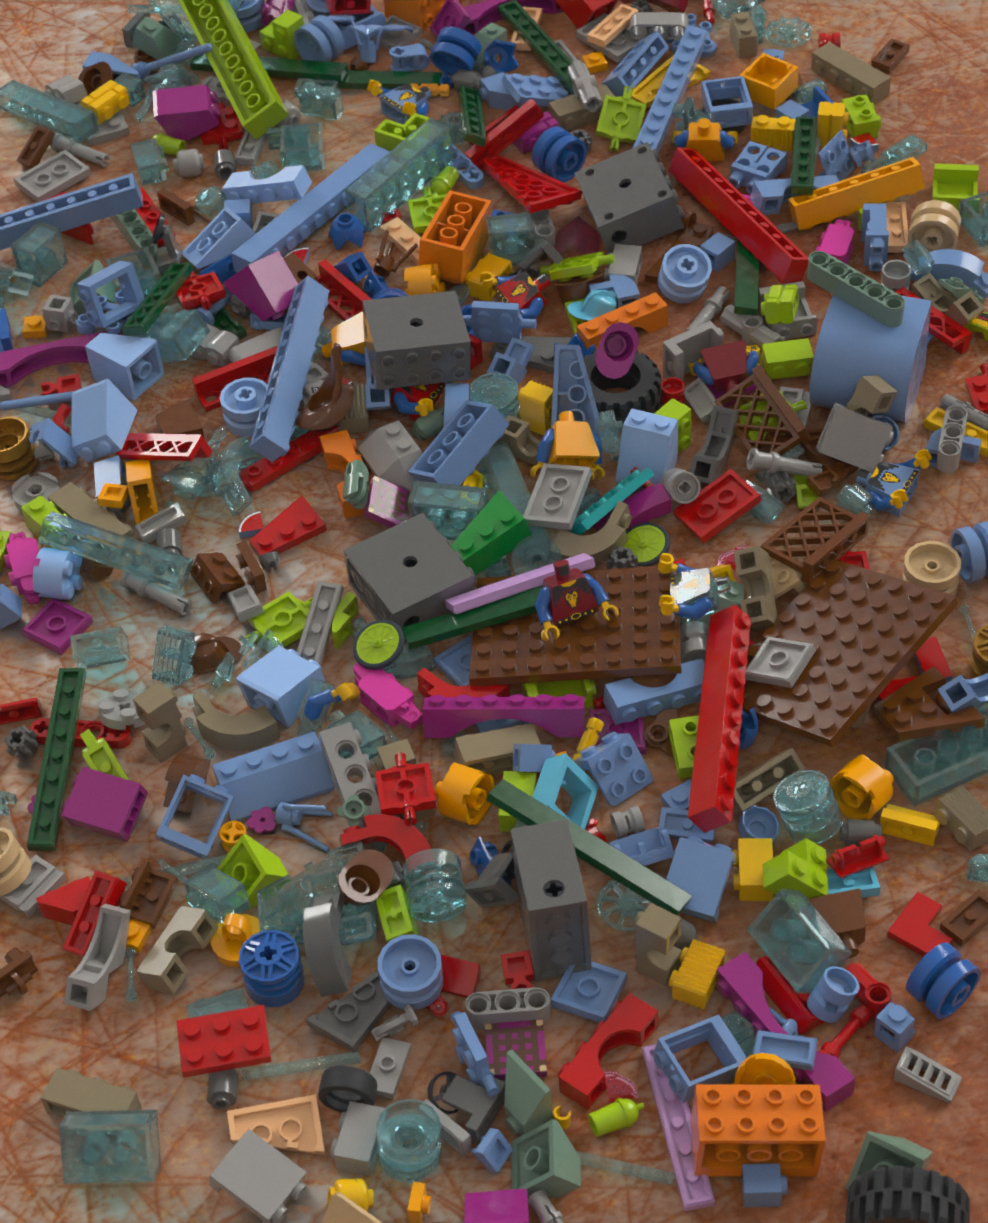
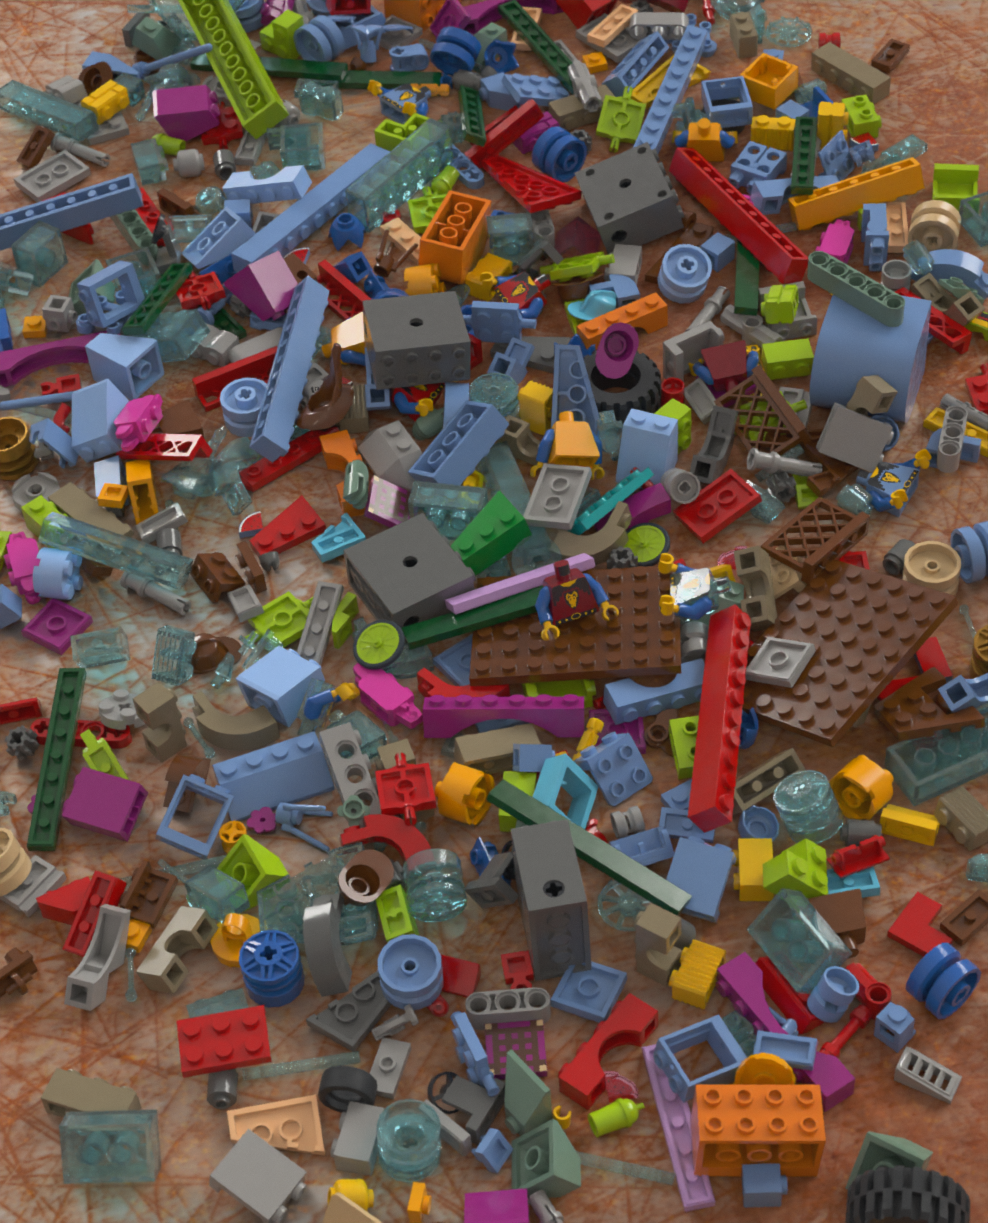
(138, 420): none -> dark pink hinge
(188, 227): none -> clear light blue slope
(337, 539): none -> medium azure wing
(894, 559): none -> dark grey brick

